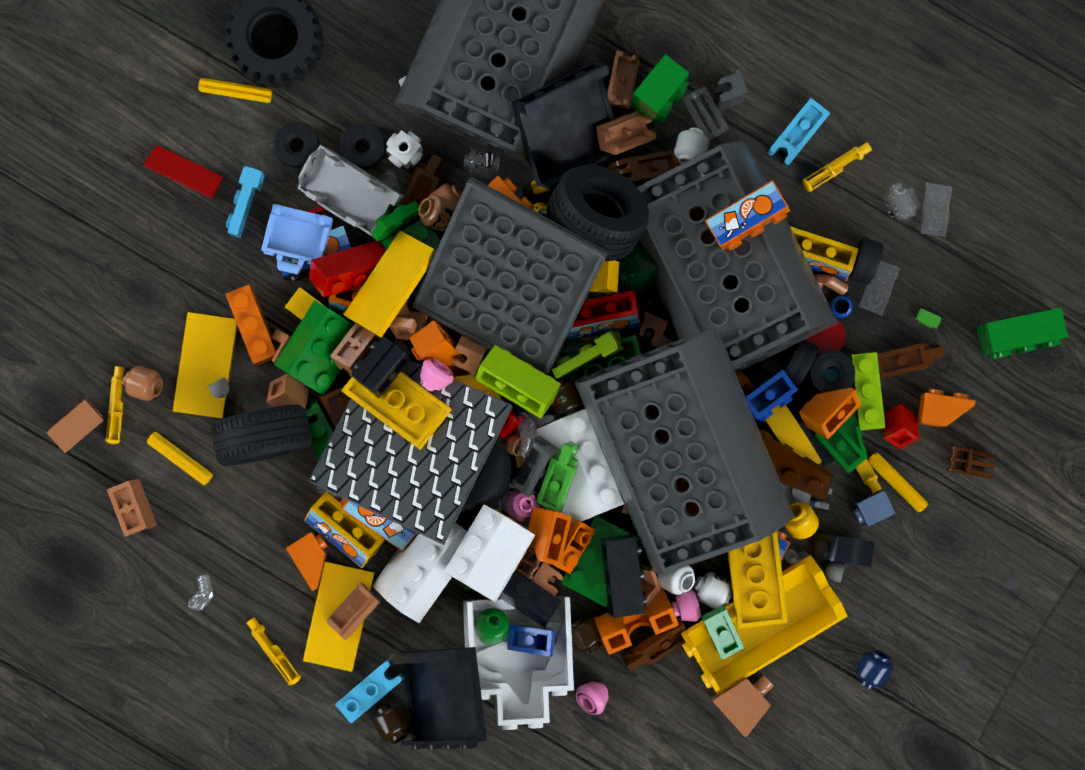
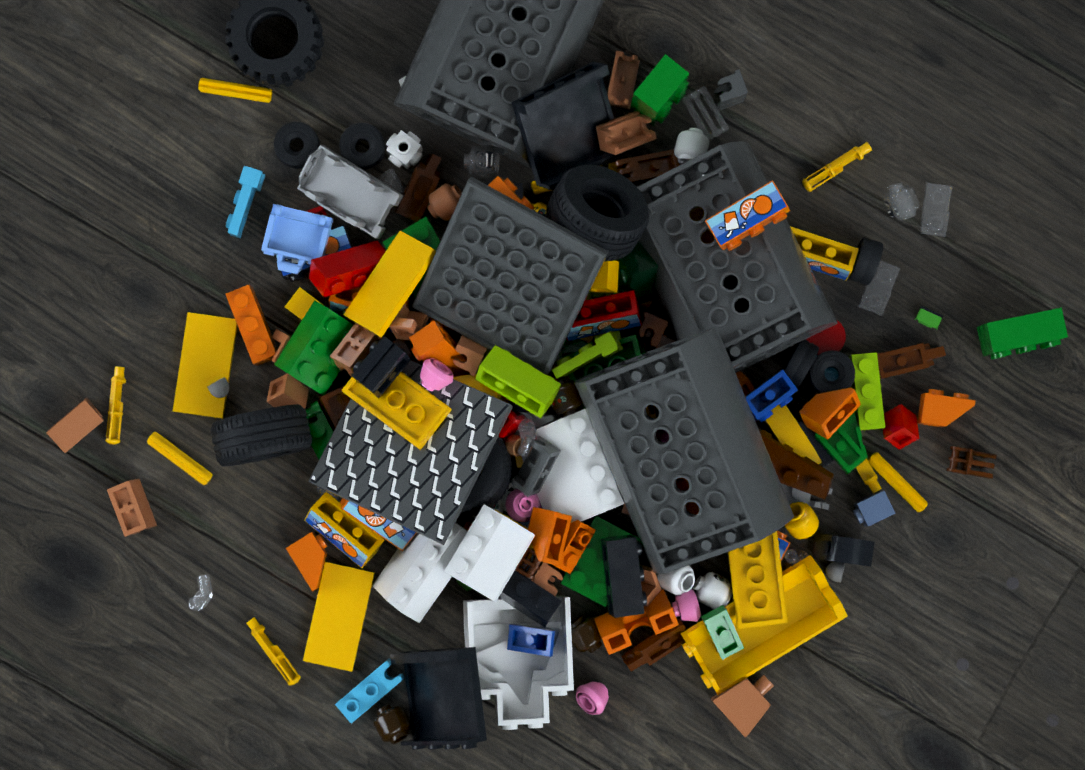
(143, 383): nougat head -> none
(183, 171): red slope -> none
(353, 611): nougat hinge -> none
(395, 222): green wing -> none
(436, 212): medium nougat head -> none
(491, 626): green head -> none
(559, 478): bright green hinge -> none
(799, 131): medium azure plate -> none
(832, 282): nougat arm -> none
(847, 300): blue piece -> none
(874, 669): dark blue head -> none

